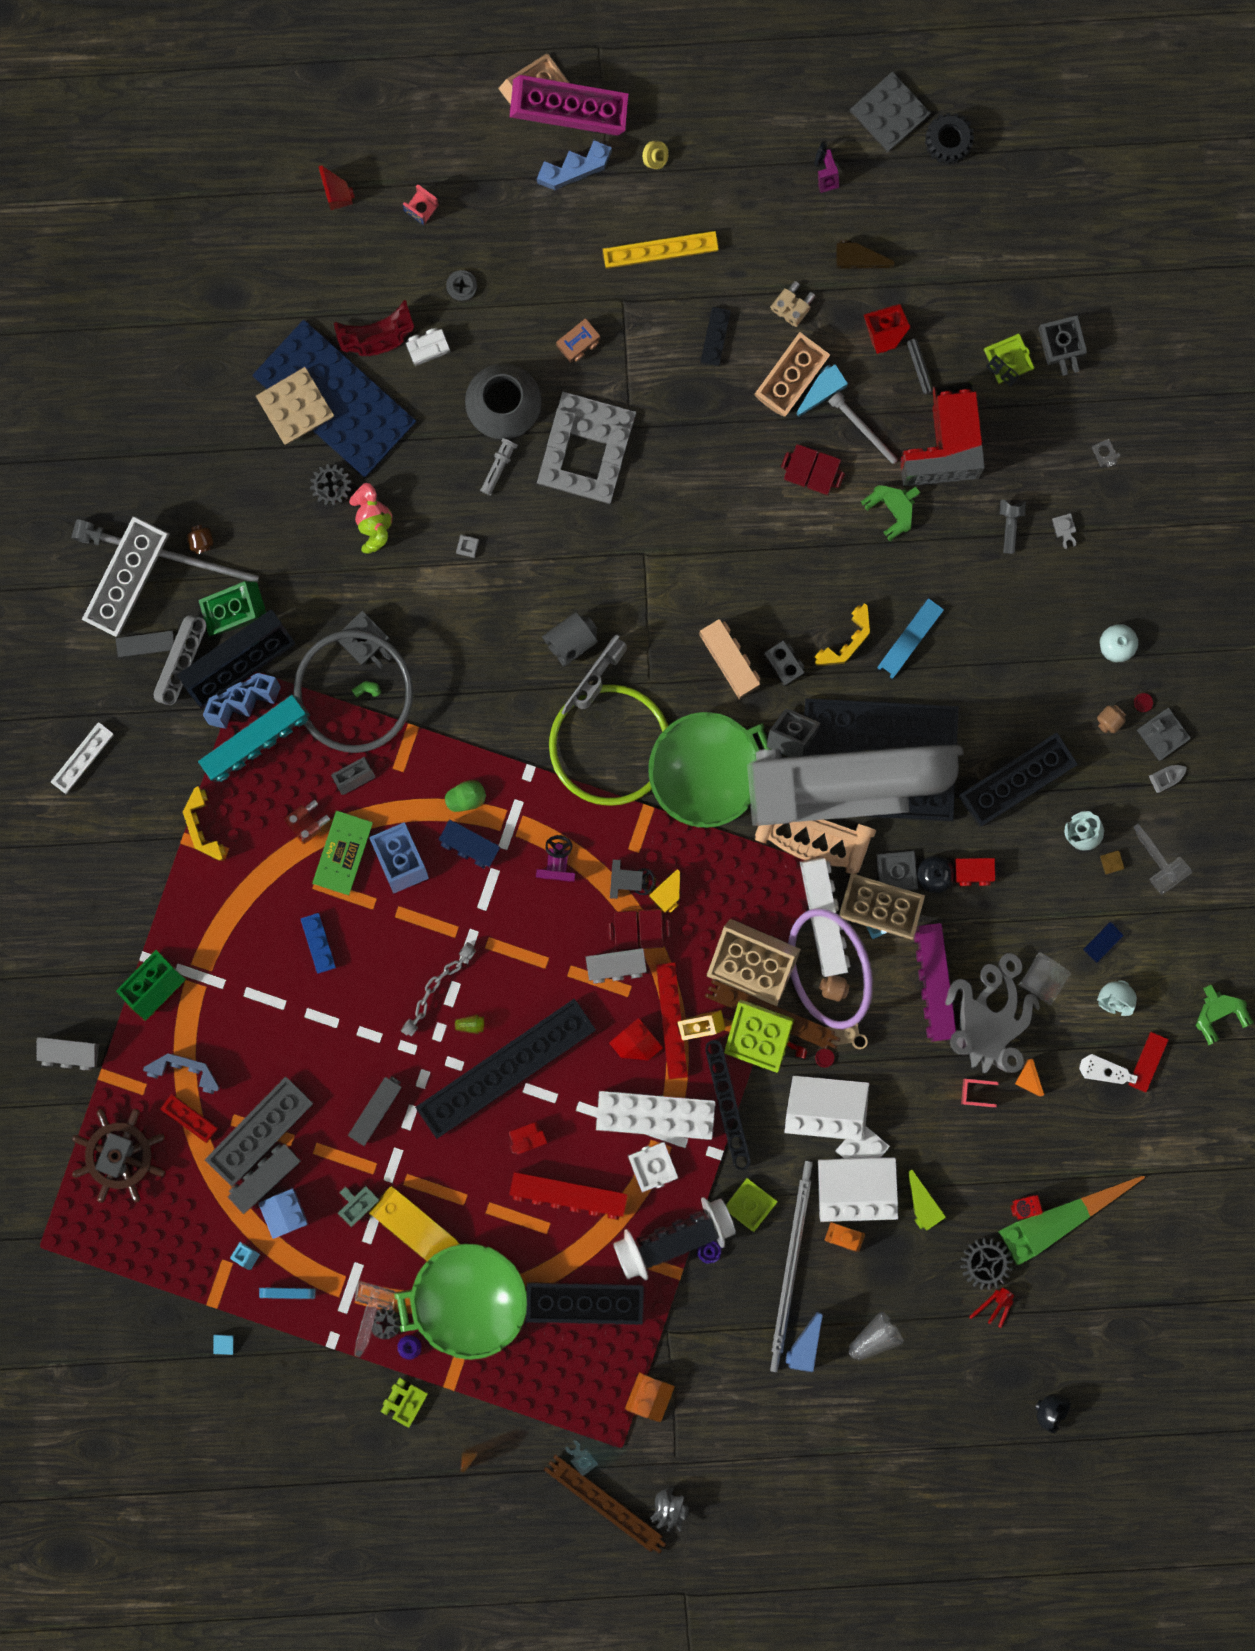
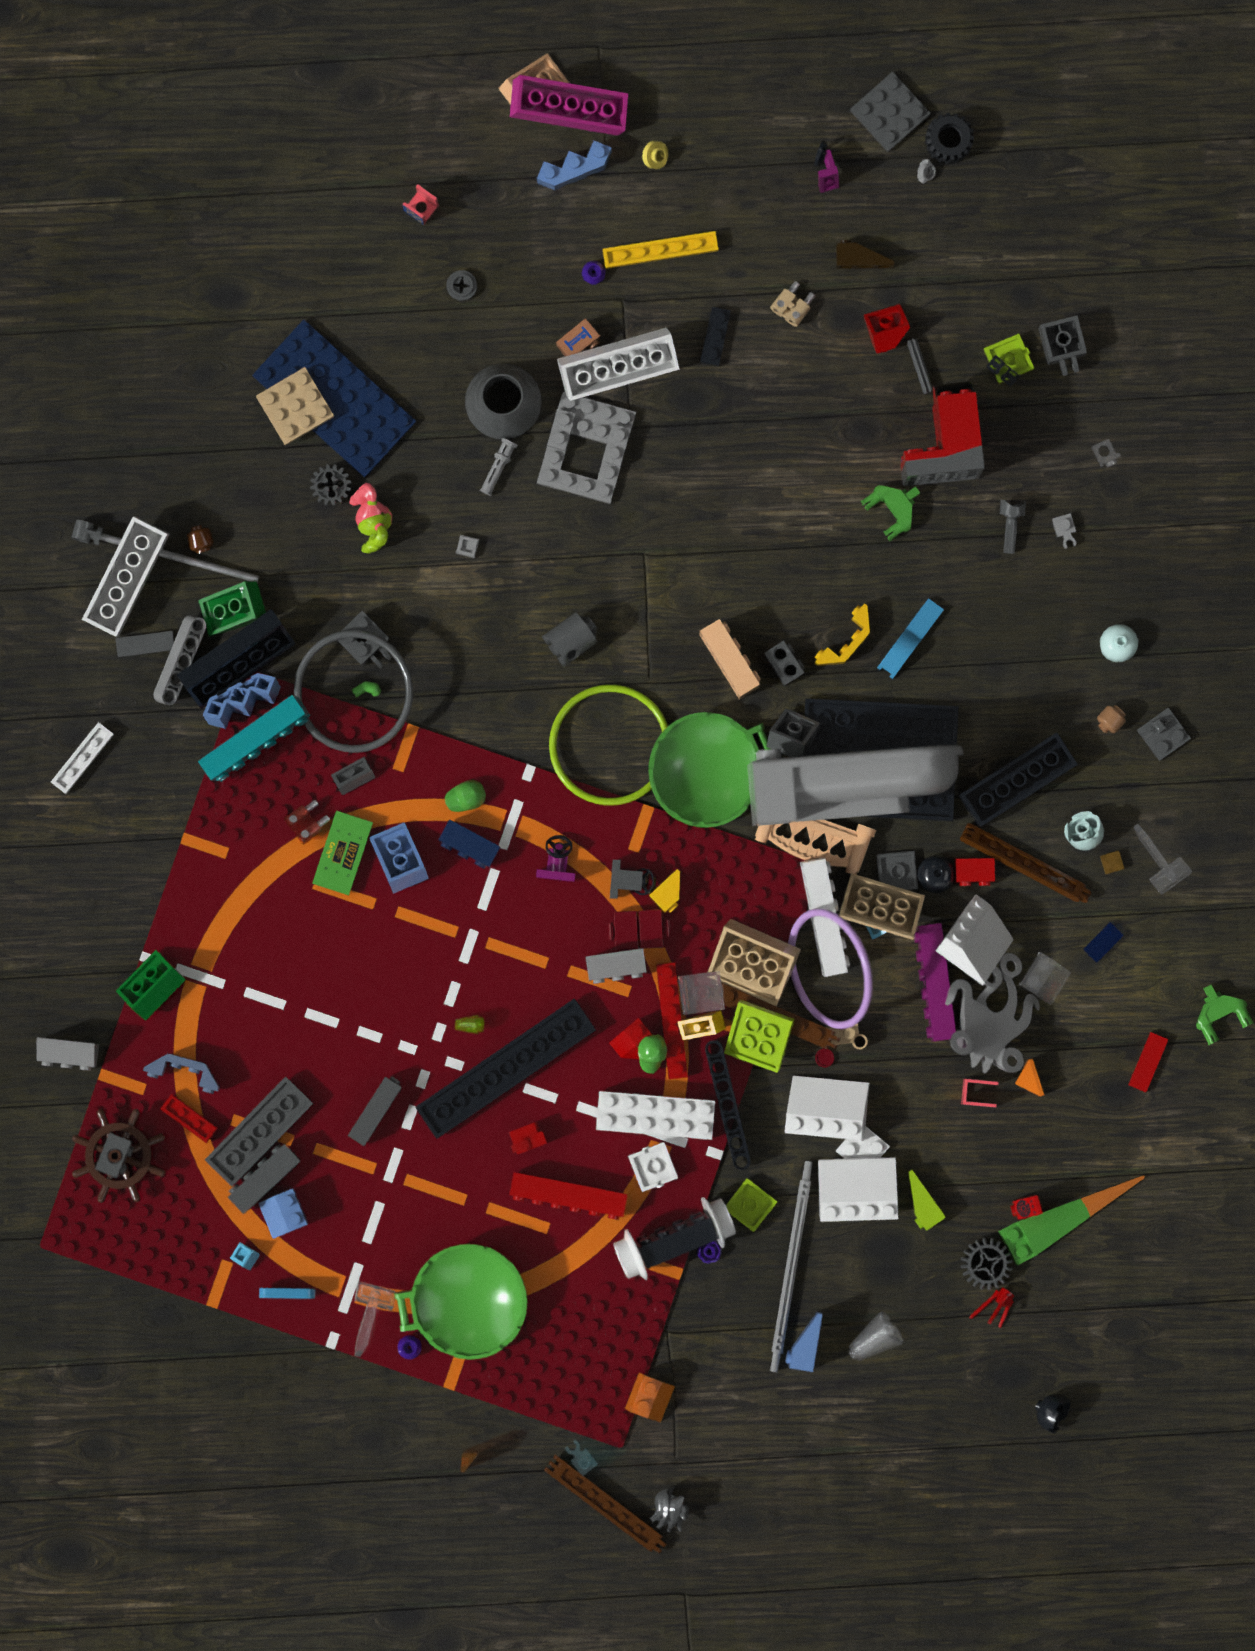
(197, 801): yellow slope -> none
(223, 1344): medium azure slope -> none
(318, 943): blue plate -> none
(336, 189): red slope -> none
(357, 1205): sand green plate -> none
(376, 337): dark red windscreen -> none
(390, 1331): dark grey gear -> none
(409, 1405): lime plate -> none
(411, 1224): yellow piece -> none
(428, 346): white brick -> none
(466, 952): light grey piece -> none
(584, 1303): black brick -> none
(592, 278): none -> dark purple plate
(611, 654): light grey panel -> none
(618, 364): none -> white brick
(652, 1052): none -> bright green piece
(701, 992): none -> clear slope
(791, 375): light nougat brick -> none
(800, 1051): red hand -> none
(819, 472): dark red piece -> none
(825, 386): medium azure slope -> none
(834, 988): medium nougat head -> none
(839, 402): light grey piece -> none
(844, 1237): orange torso -> none
(926, 171): none -> light grey piece
(976, 940): none -> white slope
(1025, 863): none -> reddish brown hinge
(1099, 1068): white piece -> none
(1118, 997): light aqua cylinder -> none
(1143, 702): dark red piece -> none
(1167, 777): light grey plate -> none

